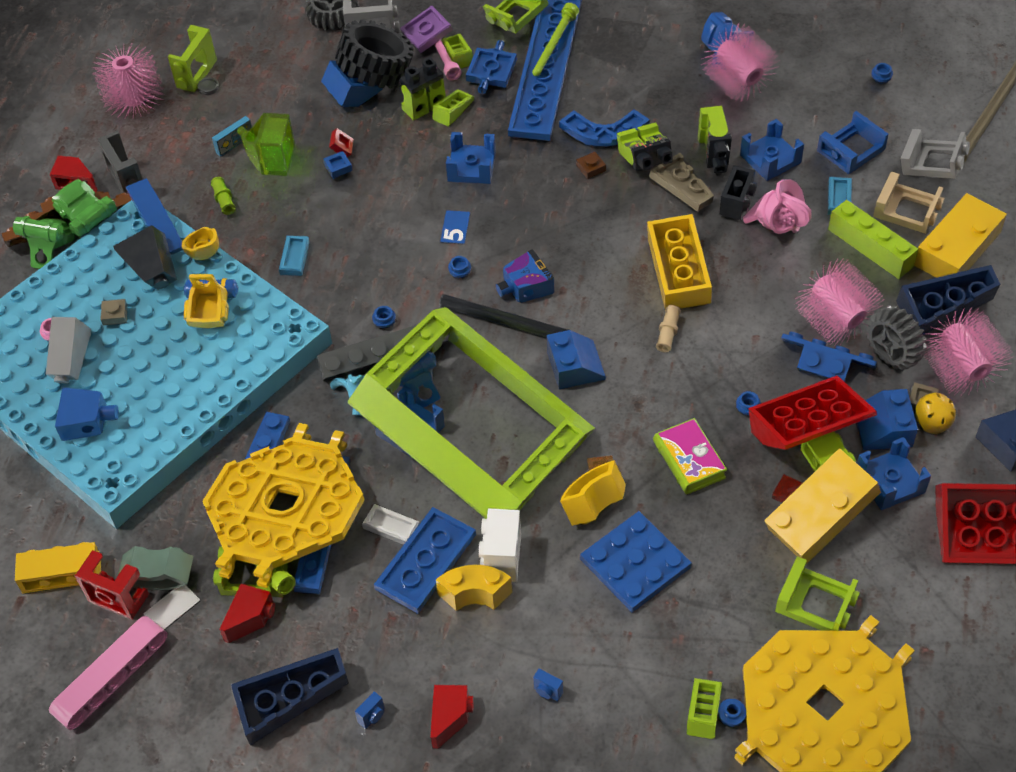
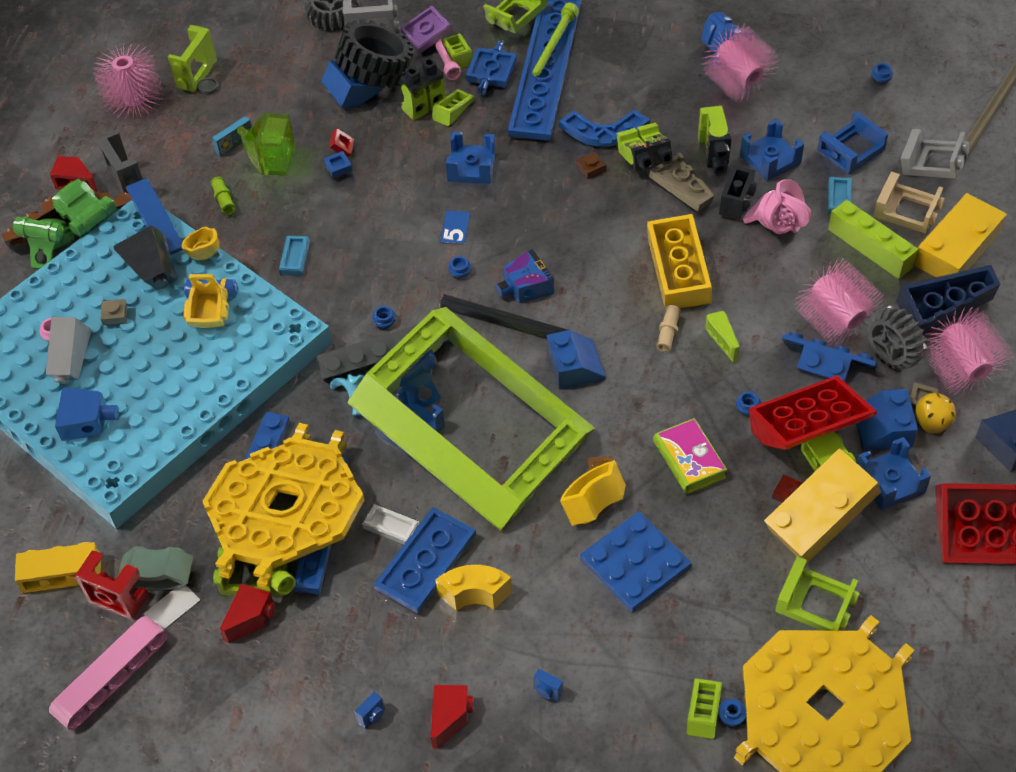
(286, 692): dark blue wedge -> none
(501, 541): white brick -> none
(722, 332): none -> lime slope

